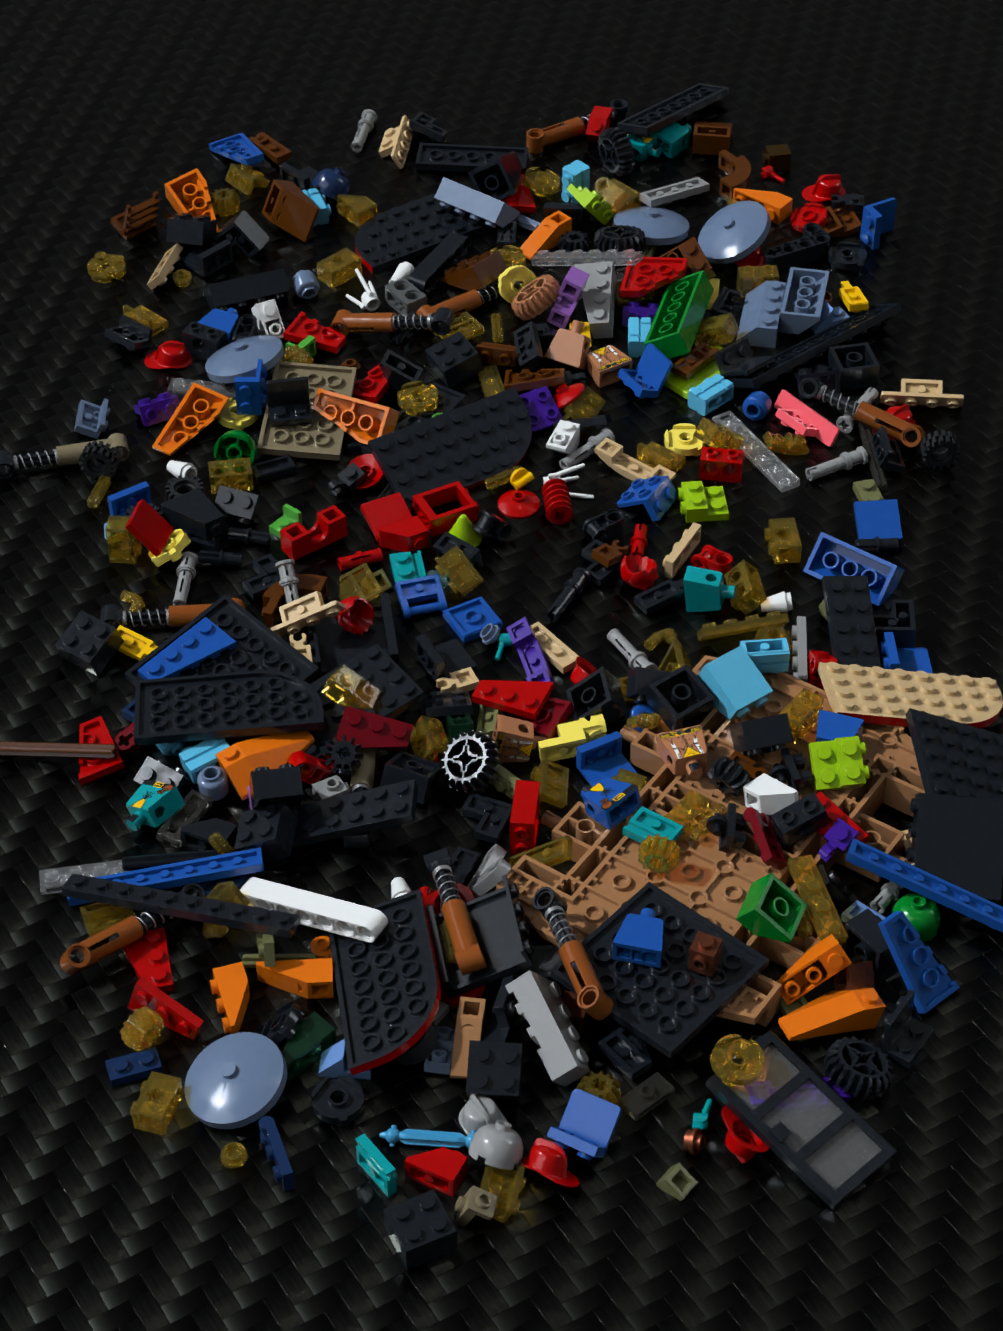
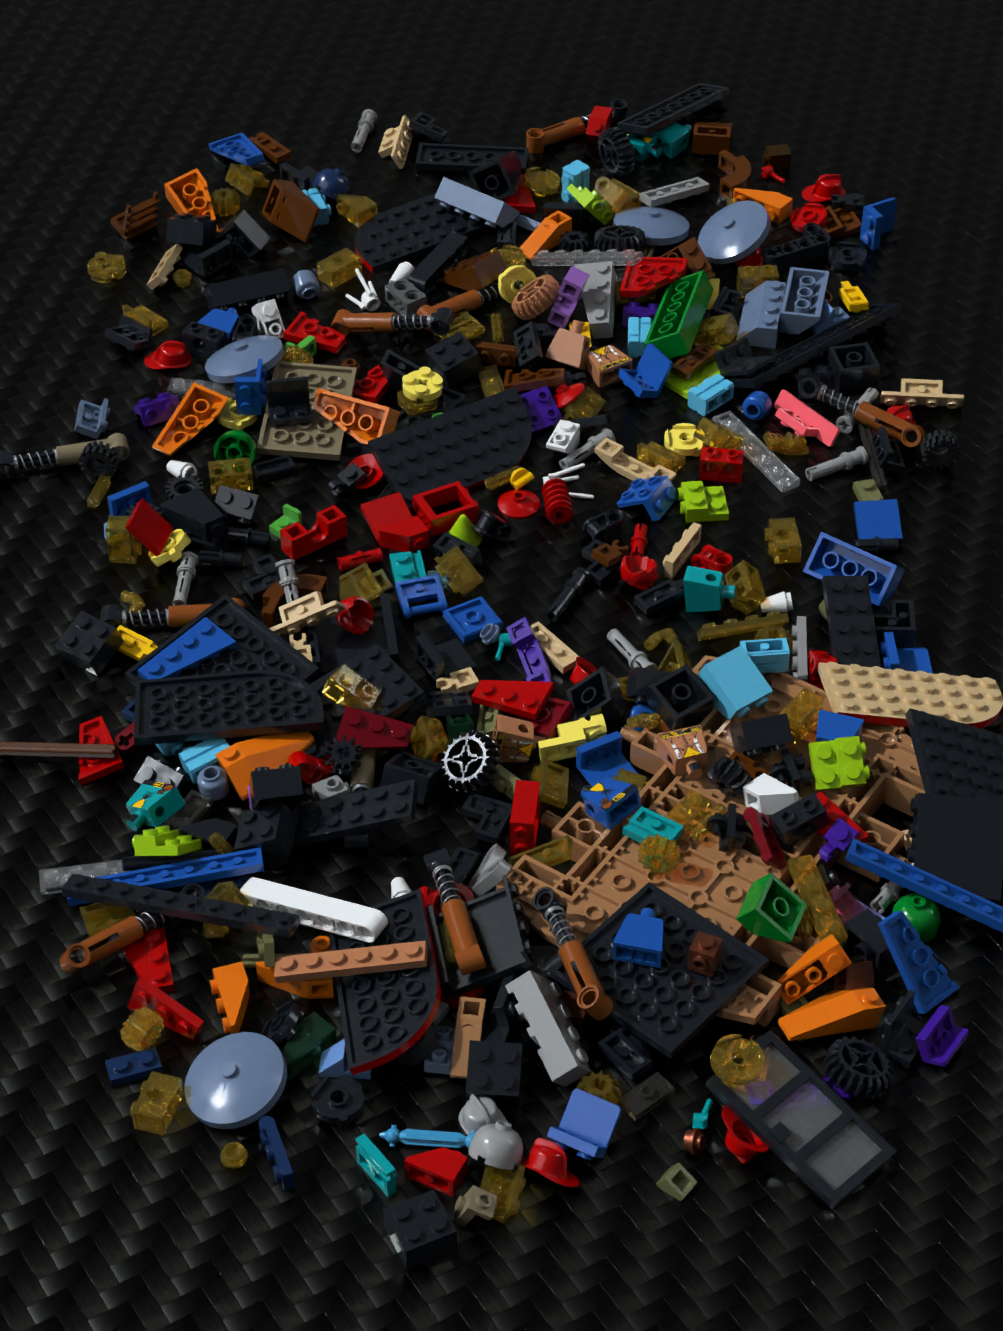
(164, 842): none -> lime plate
(351, 961): none -> nougat plate
(415, 383): none -> light yellow plate
(844, 902): none -> clear pink bracket
(940, 1038): none -> dark purple bracket

